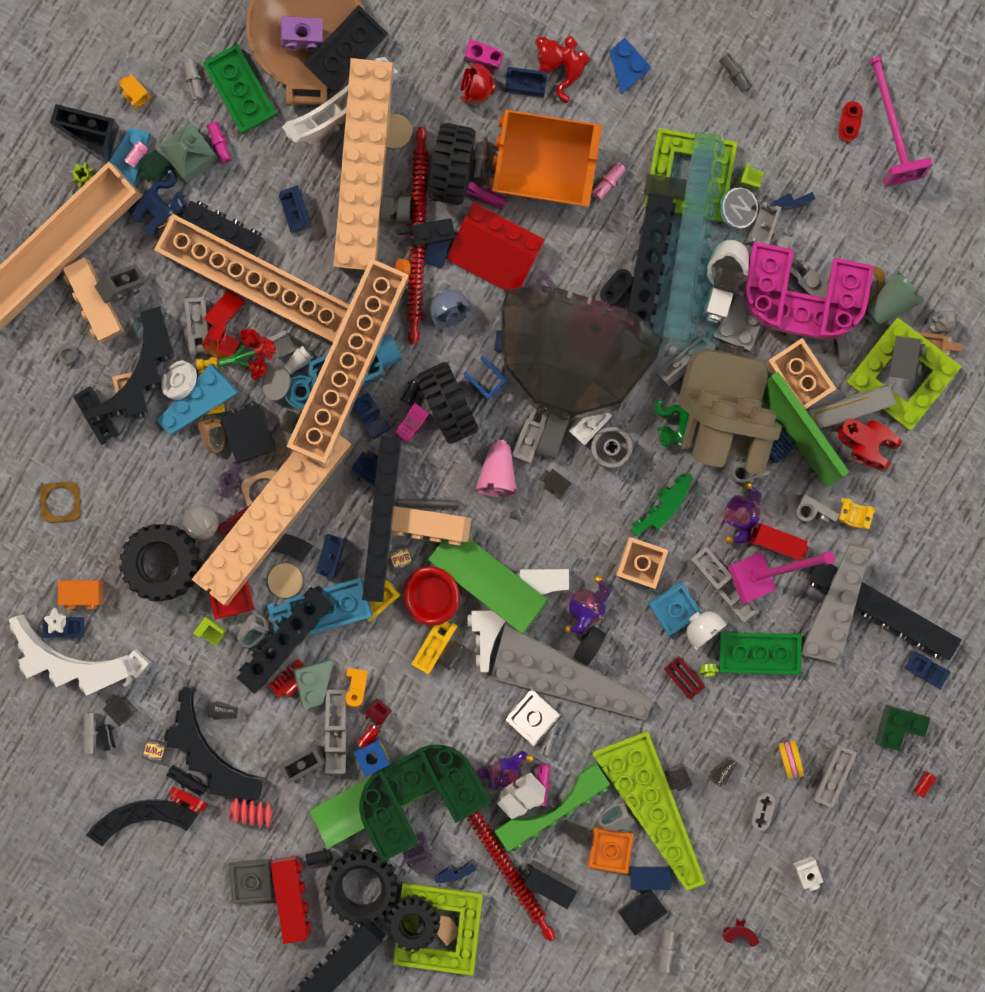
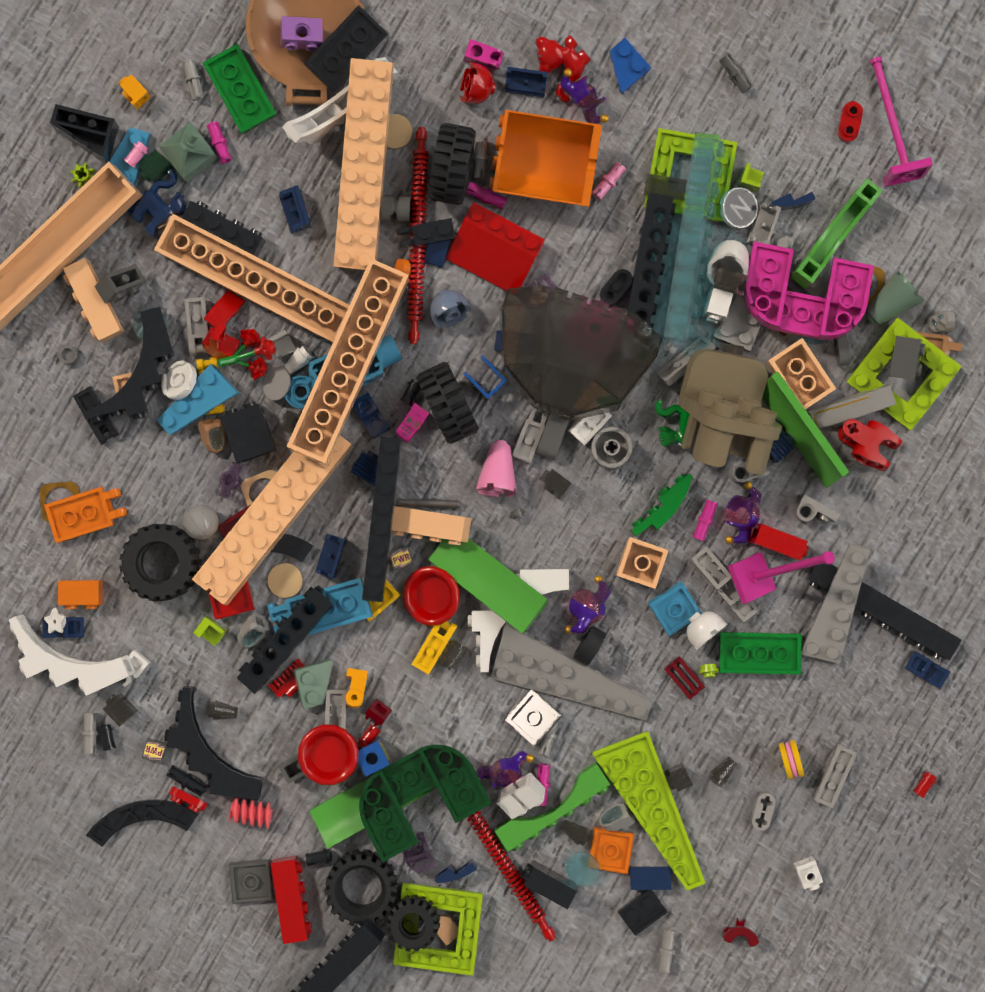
(83, 513): none -> orange tile
(328, 754): none -> red piece
(582, 868): none -> clear light blue piece
(584, 97): none -> piece
(705, 520): none -> dark pink pin
(835, 233): none -> bright green arch
(855, 515): yellow piece -> none
(896, 722): dark green brick -> none

